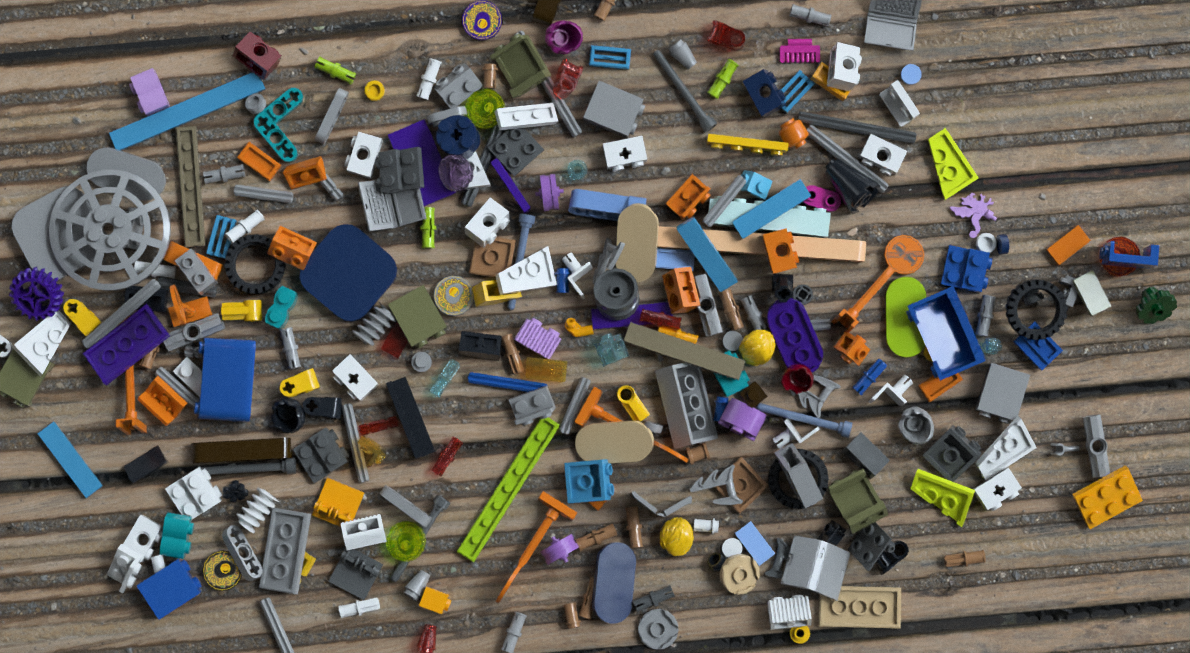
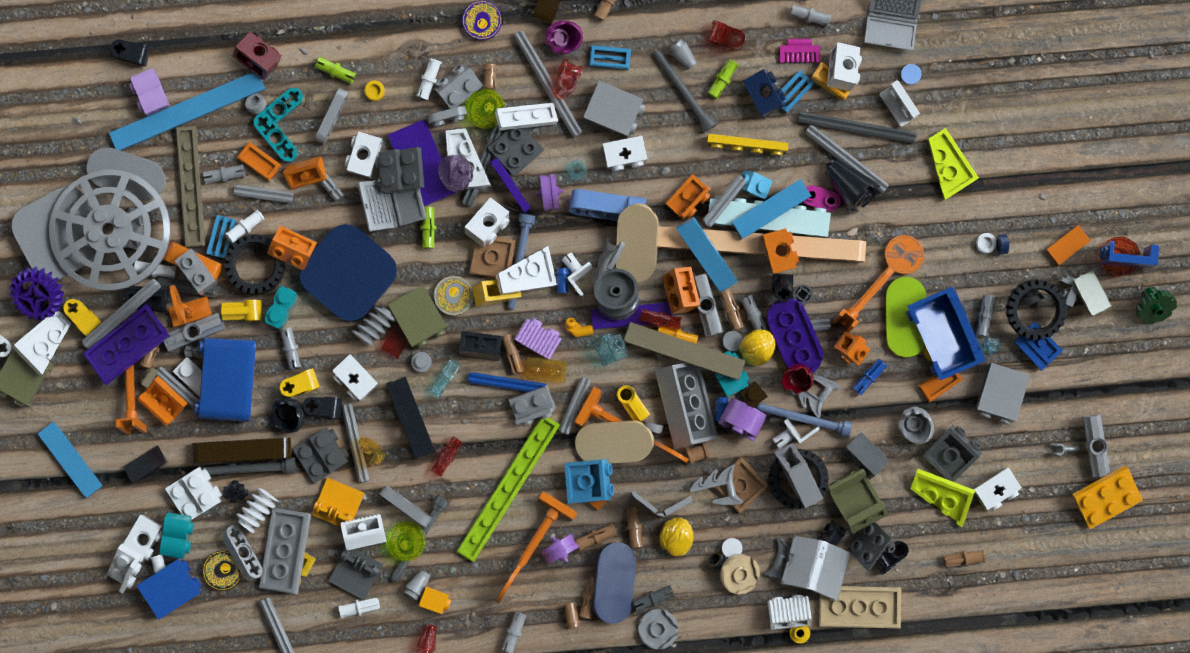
(134, 52): none -> black piece
(147, 378): none -> dark tan tile
(378, 425): clear red axle -> none
(449, 130): dark blue brick -> none
(521, 64): olive panel -> none
(674, 258): light blue tile -> none
(706, 525): white pin -> none
(754, 543): light blue tile -> none
(793, 133): orange head -> none
(894, 155): white brick -> none
(896, 391): white bracket -> none
(966, 269): blue plate -> none
(977, 209): lavender piece -> none
(1006, 449): white wing -> none

